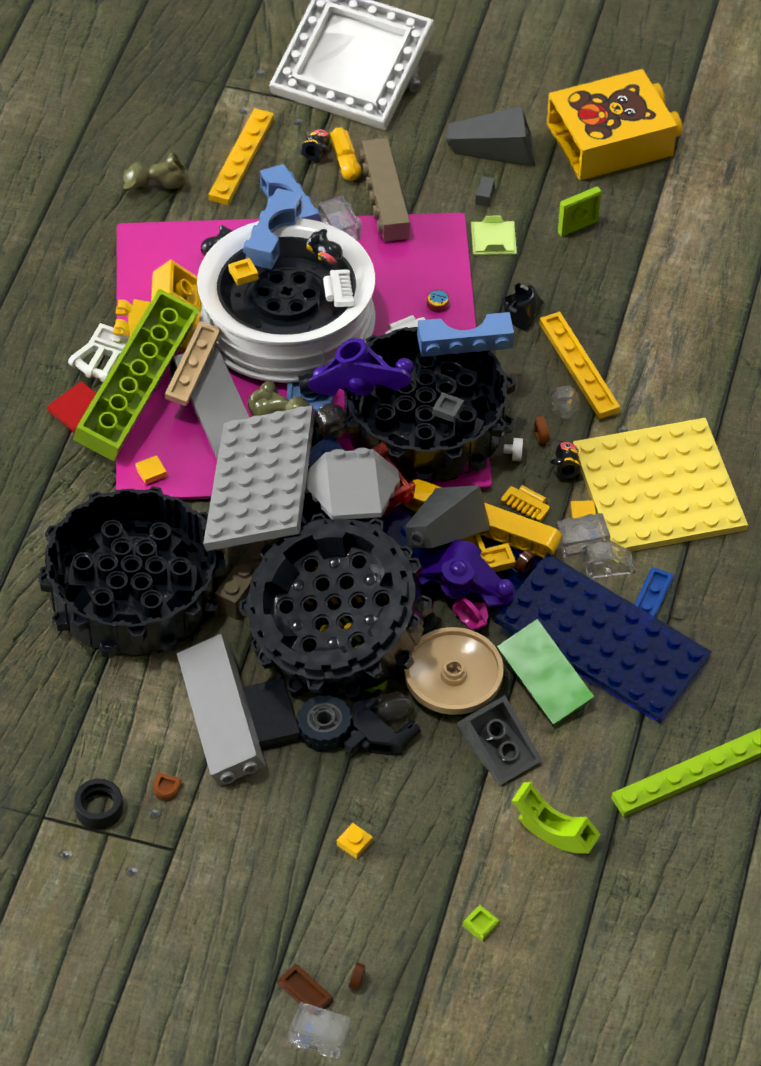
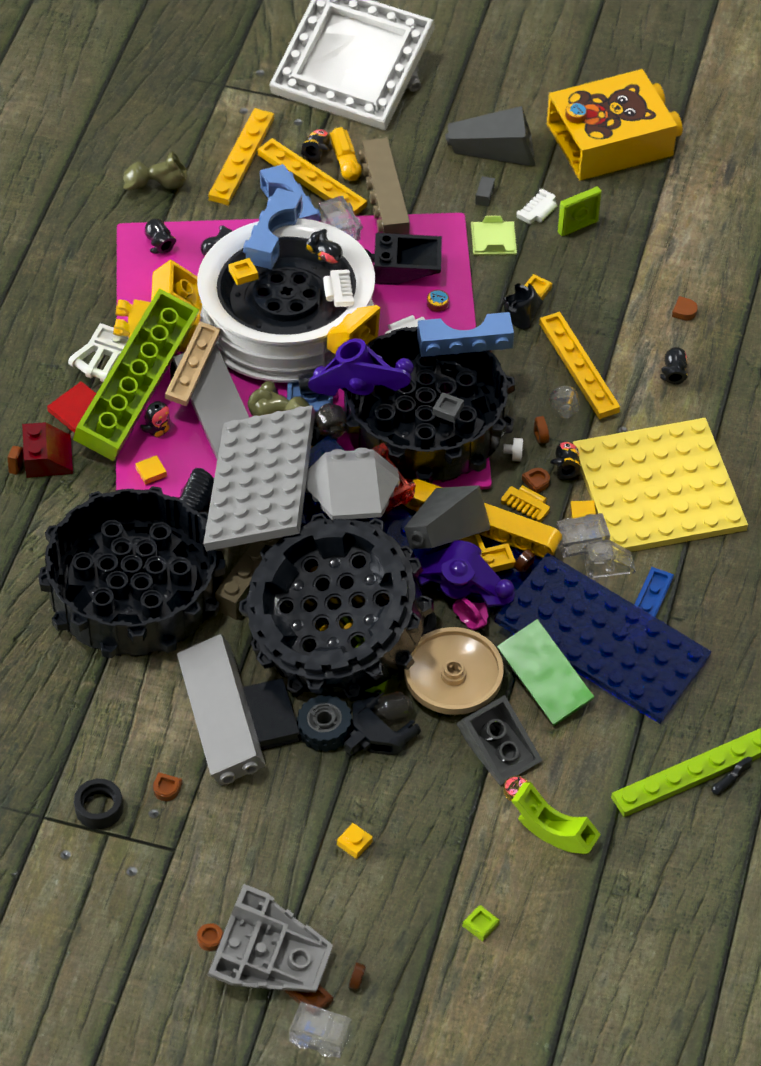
(15, 459): none -> dark orange tile
(46, 450): none -> dark red slope
(156, 419): none -> animal
(160, 236): none -> black animal
(198, 490): none -> black hair
(209, 936): none -> dark orange tile
(268, 947): none -> light grey wedge
(309, 175): none -> yellow plate
(360, 324): none -> yellow slope
(405, 257): none -> black slope
(512, 786): none -> tile
(536, 479): none -> dark orange tile
(538, 208): none -> white piece
(540, 285): none -> yellow tile
(576, 112): none -> tile
(675, 367): none -> black animal
(685, 309): none -> dark orange tile
(731, 778): none -> black piece

